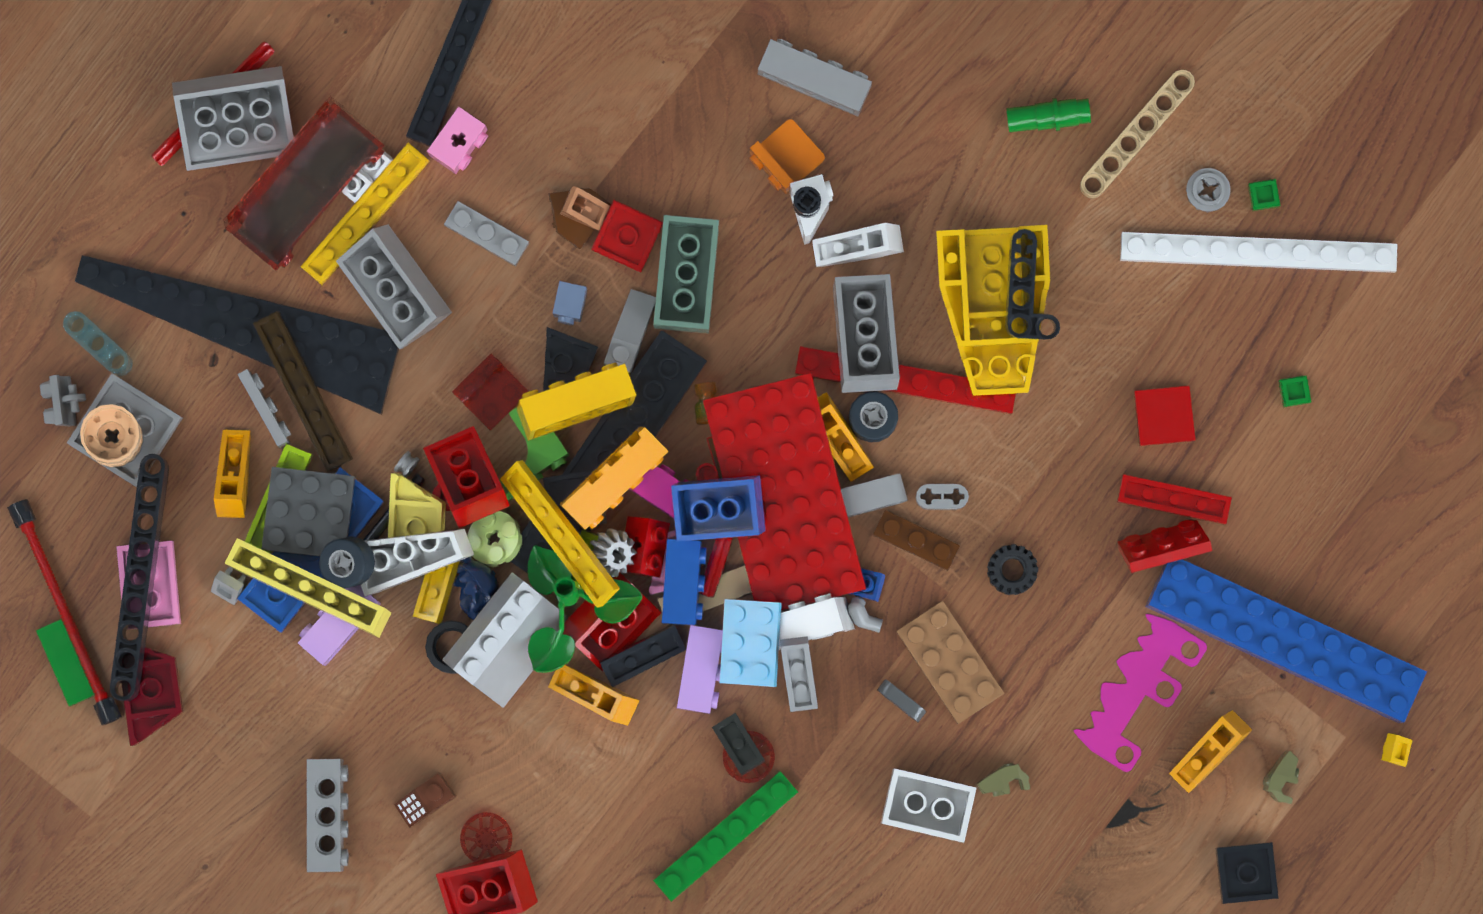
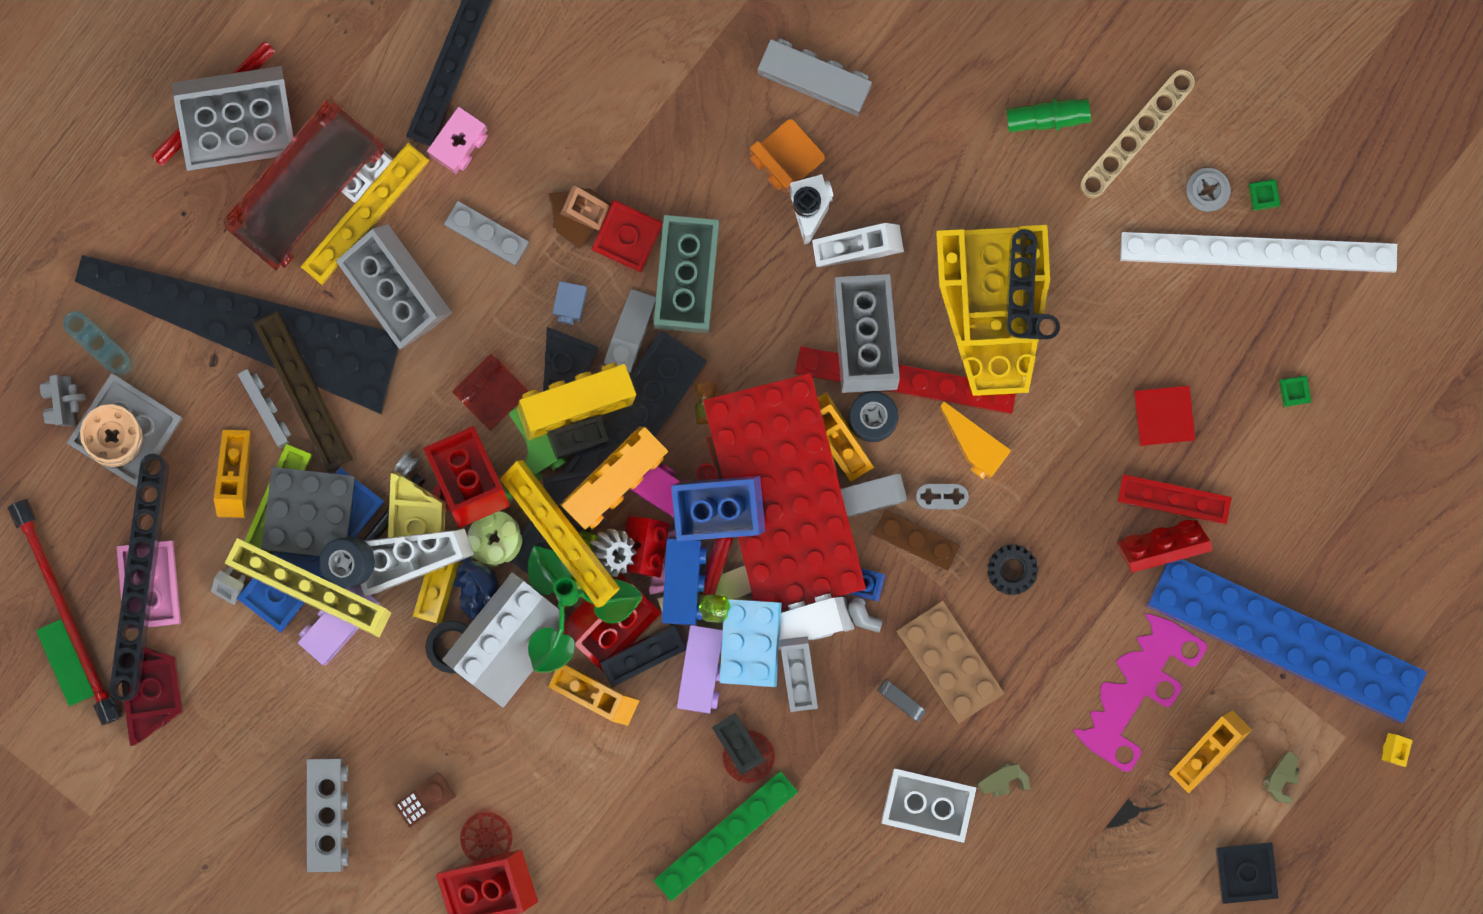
(578, 437): none -> pearl dark grey plate
(714, 608): none -> clear neon green piece
(977, 446): none -> light orange slope

